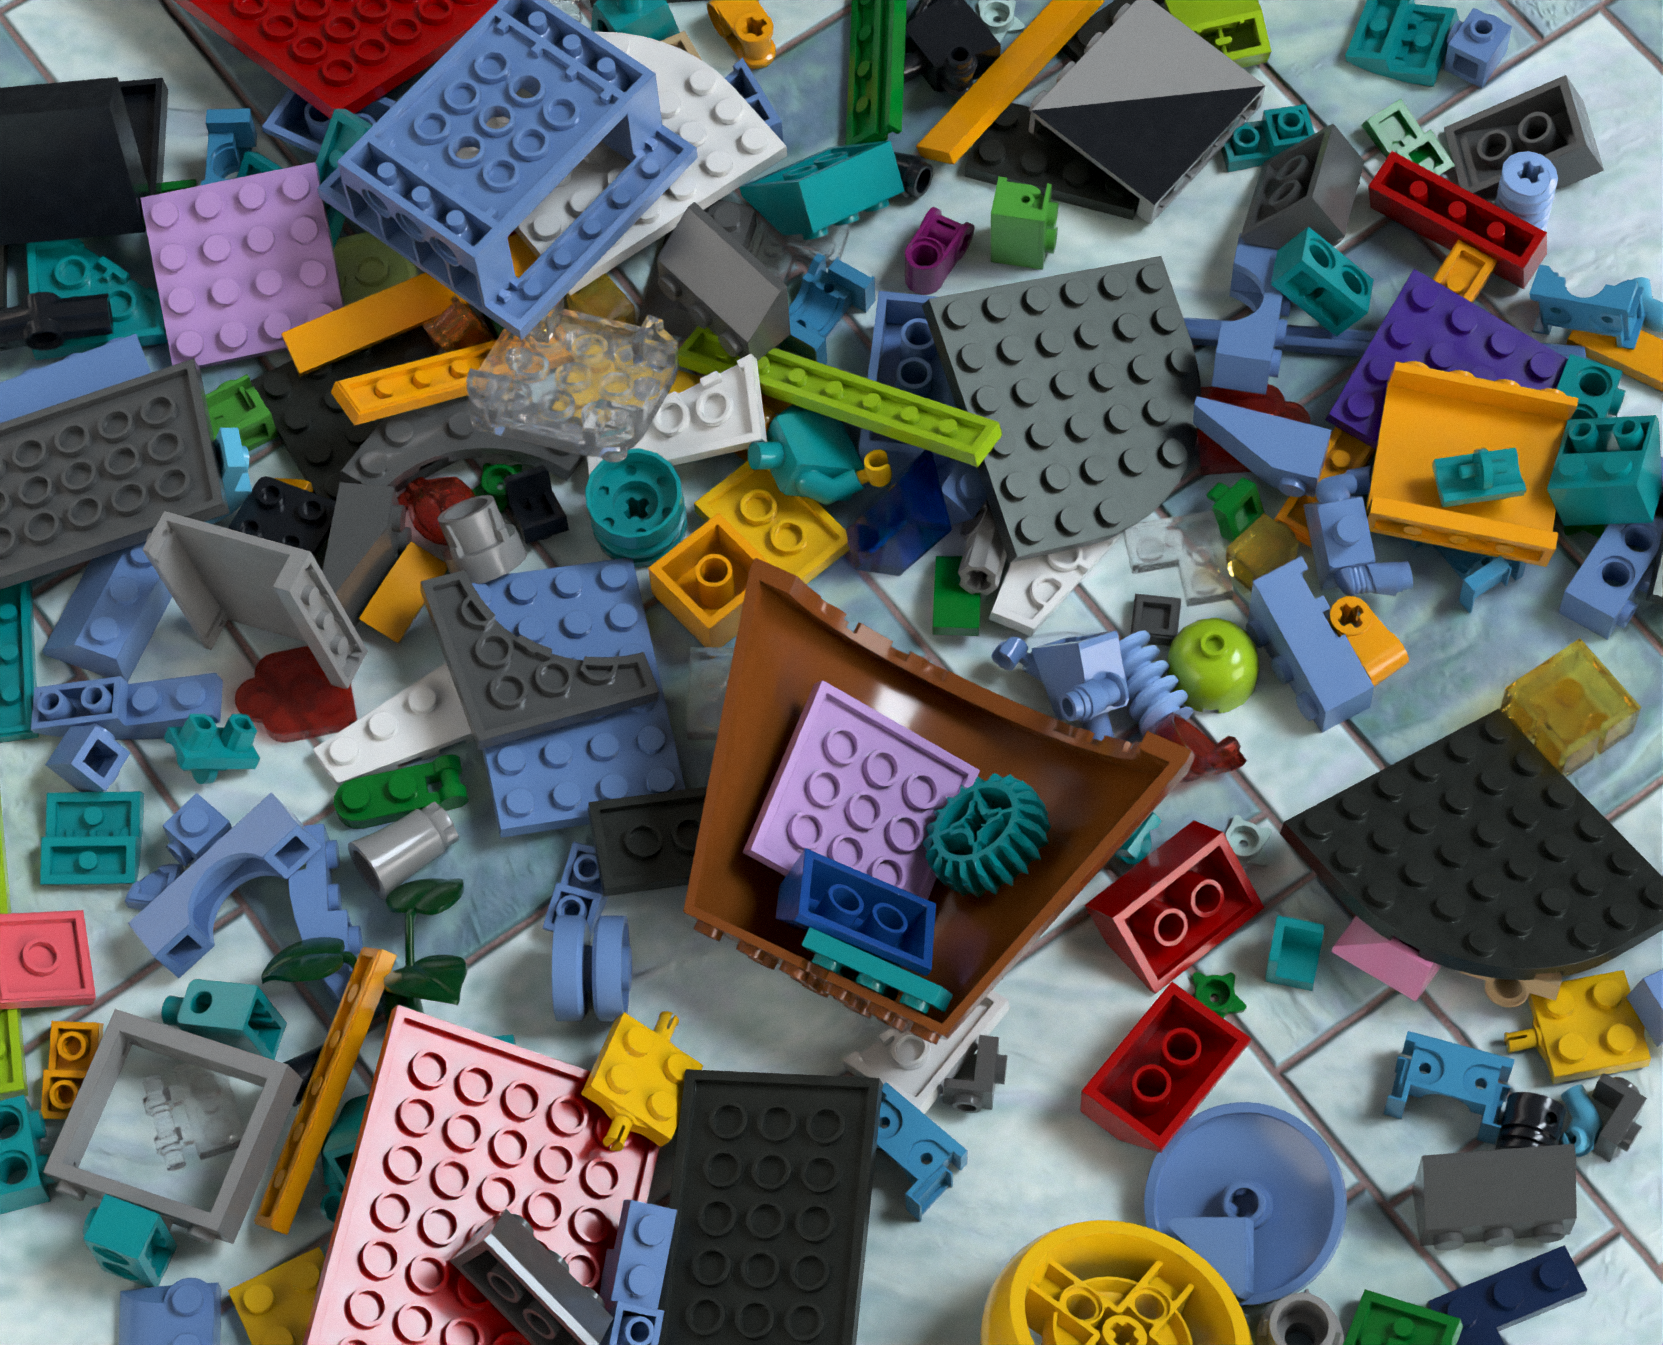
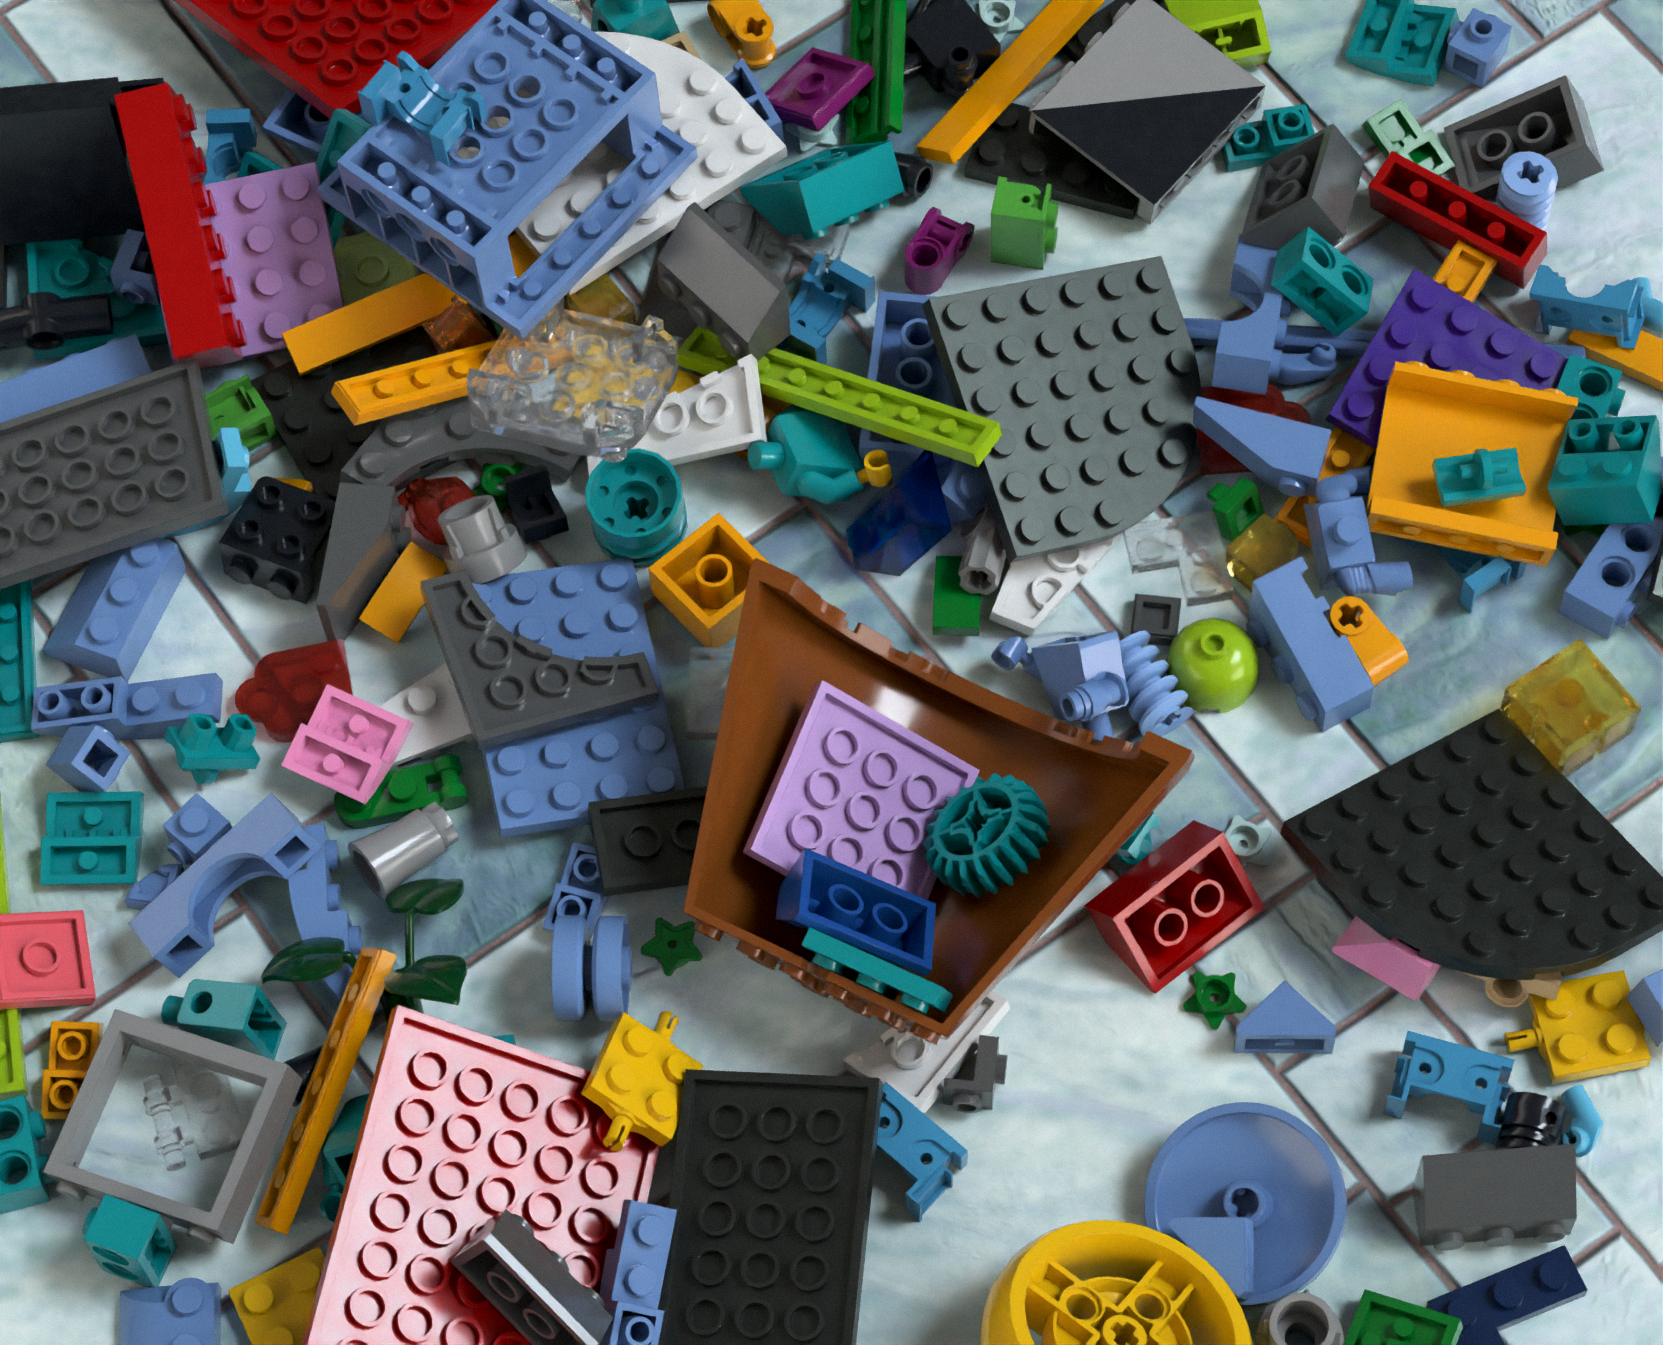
(133, 269): none -> medium blue bracket
(180, 227): none -> red brick
(255, 582): light grey panel -> none
(347, 744): none -> bright pink slope
(421, 103): none -> dark azure piece
(680, 955): none -> green plate
(783, 528): yellow plate -> none
(809, 139): none -> light aqua plate
(818, 88): none -> magenta tile
(1162, 1070): red slope -> none
(1209, 757): clear red piece -> none
(1285, 1025): none -> medium blue slope
(1294, 953): teal panel -> none
(1307, 366): none -> medium blue arm
(1621, 1127): dark grey bracket -> none

